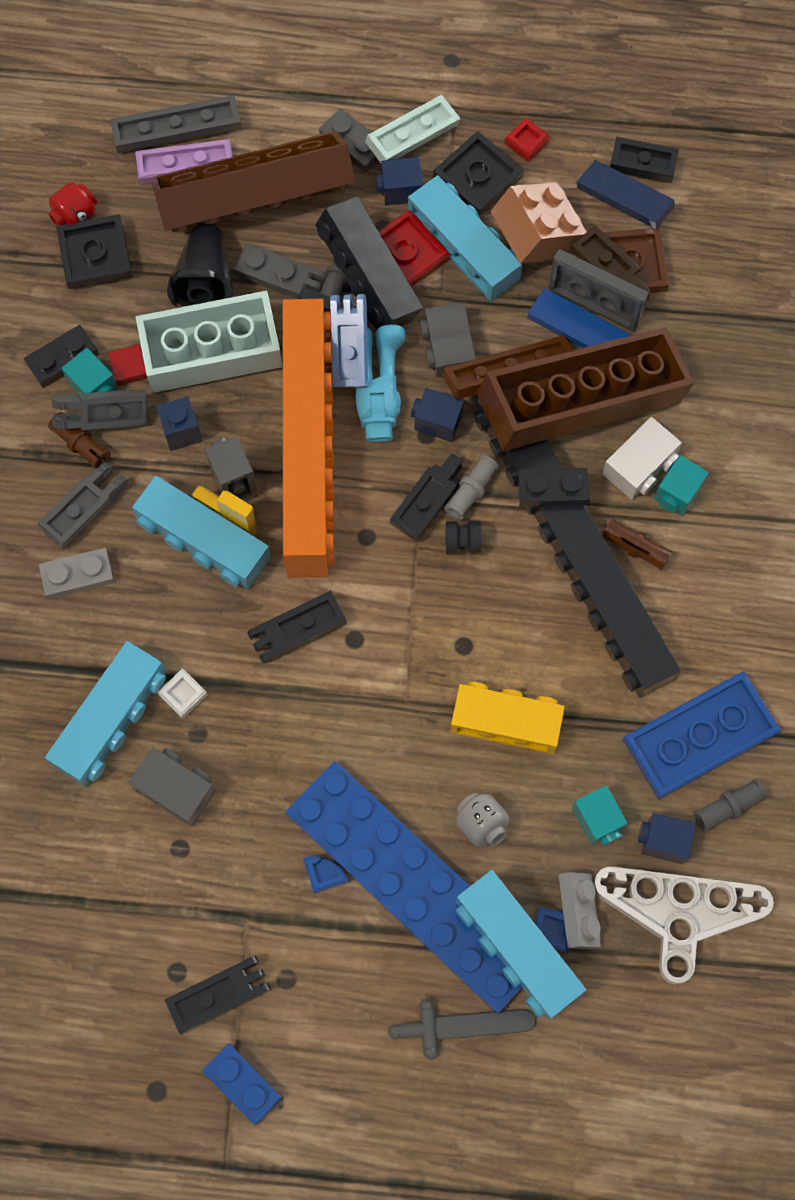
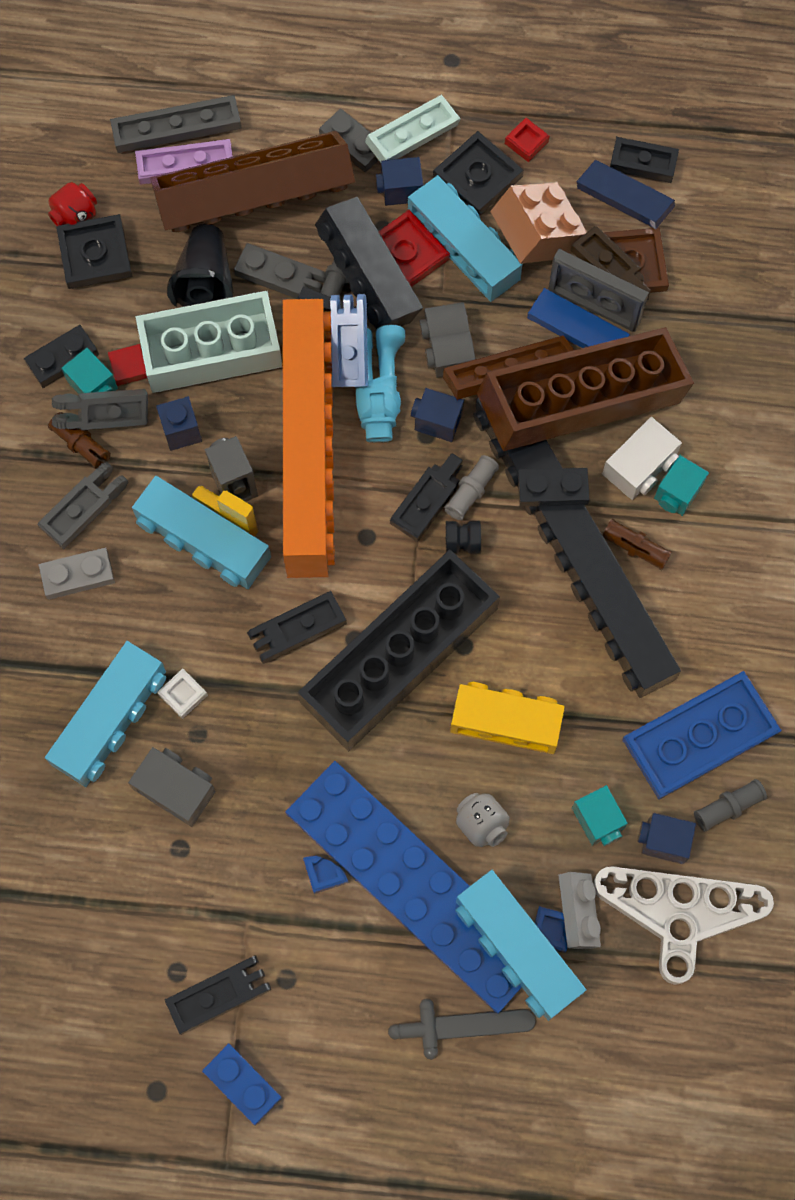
(399, 650): none -> black brick

